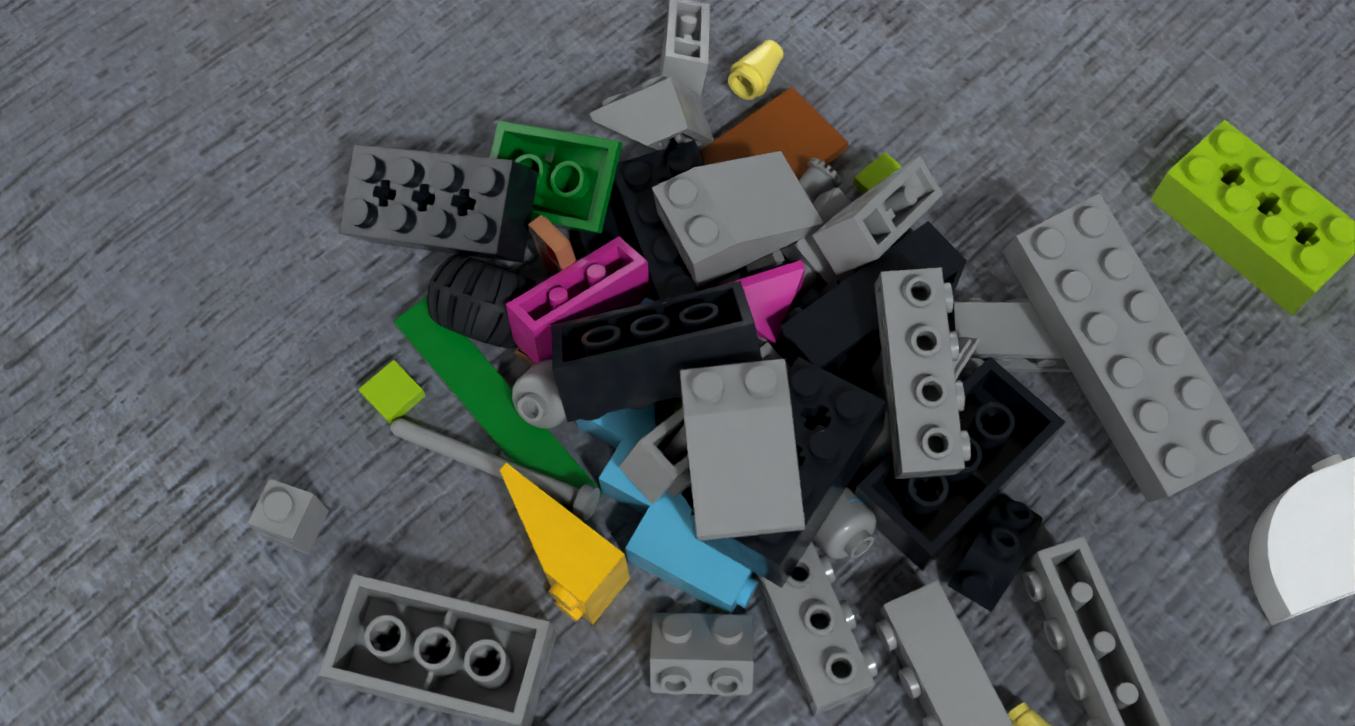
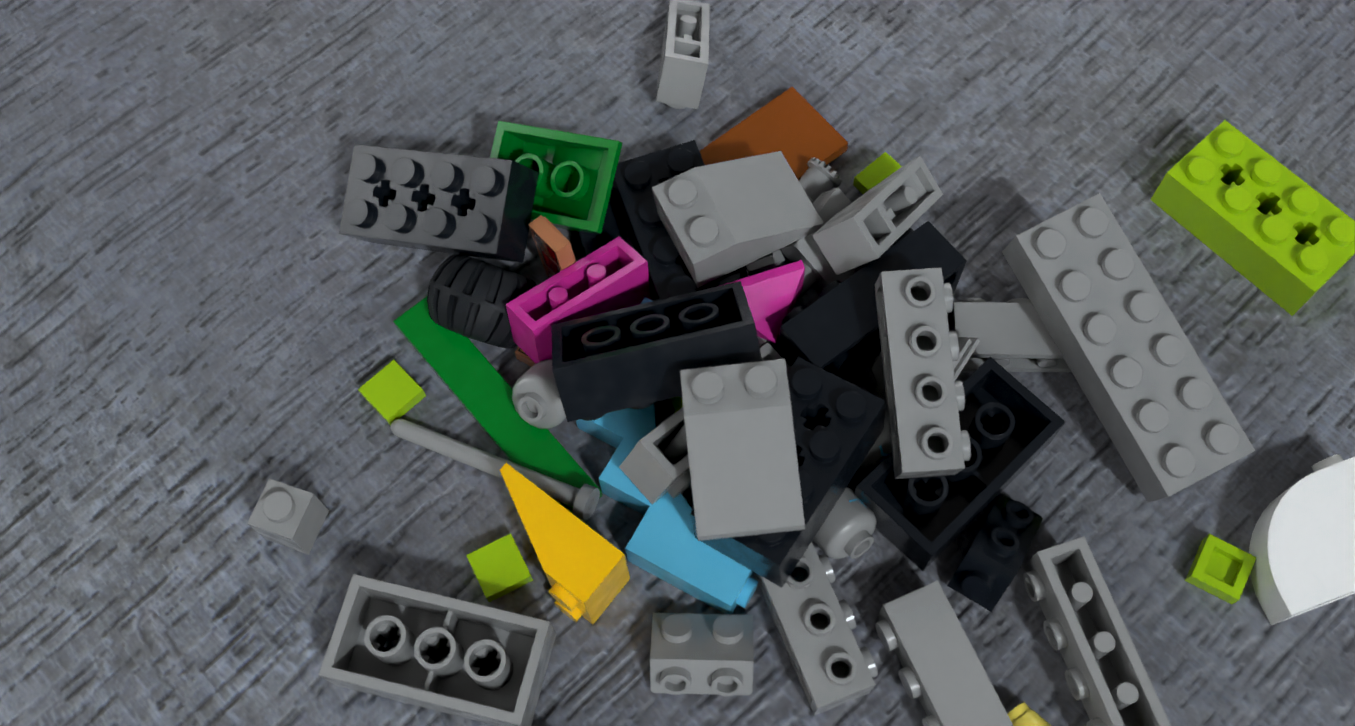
(499, 568): none -> lime tile
(657, 115): light grey slope -> none
(754, 71): light yellow cone -> none
(1220, 569): none -> lime tile

